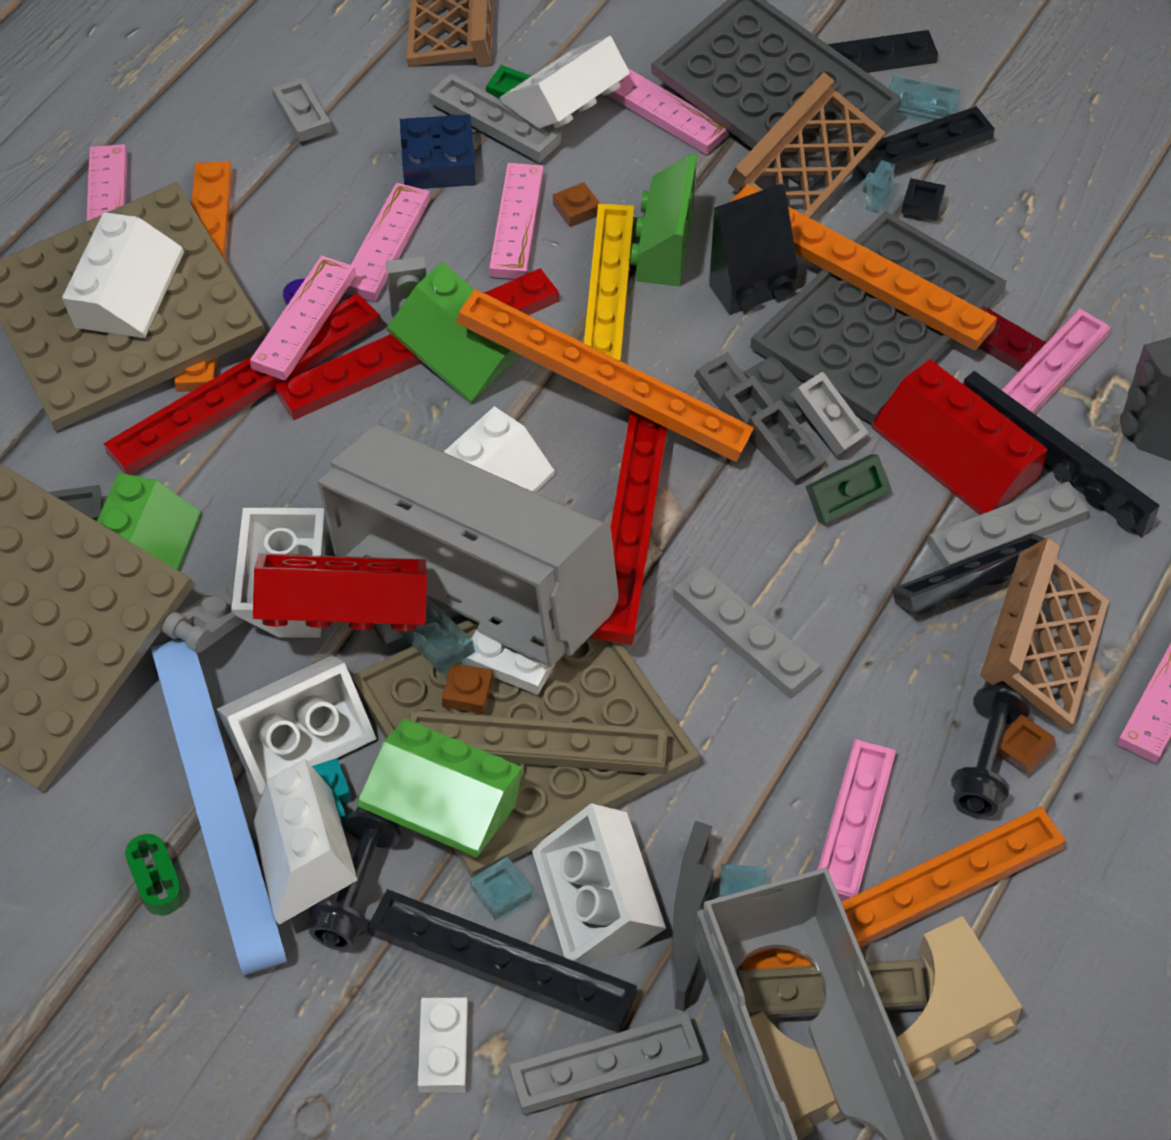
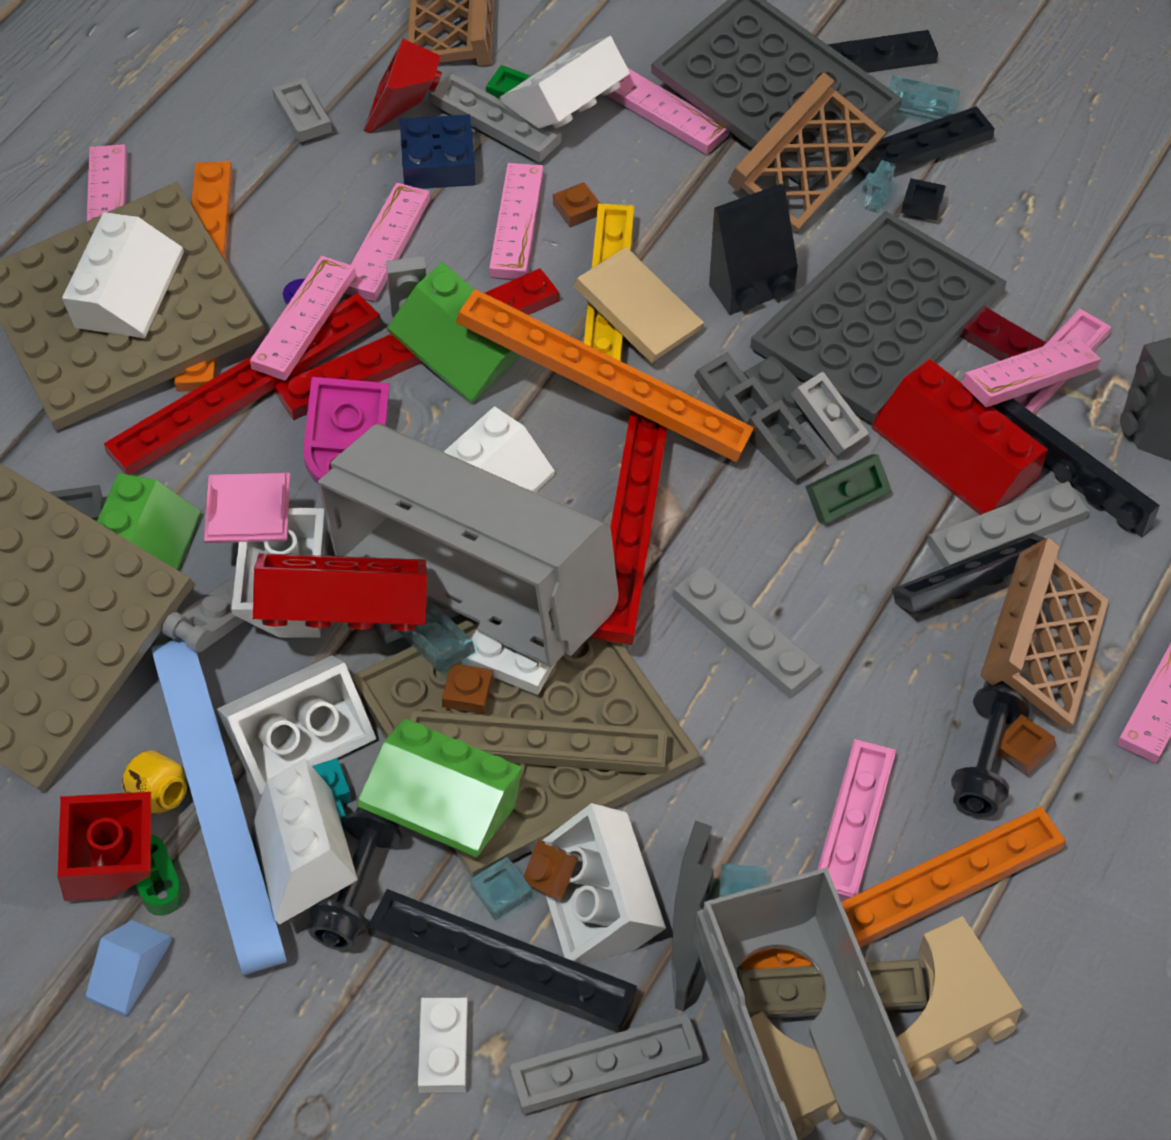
(103, 844): none -> red slope
(125, 965): none -> light blue slope
(156, 774): none -> yellow head
(247, 508): none -> bright pink piece
(338, 416): none -> dark pink plate
(403, 83): none -> red slope
(550, 869): none -> dark orange plate
(638, 304): none -> tan tile
(666, 224): bright green slope -> none
(887, 280): orange plate -> none
(1030, 371): none -> bright pink tile

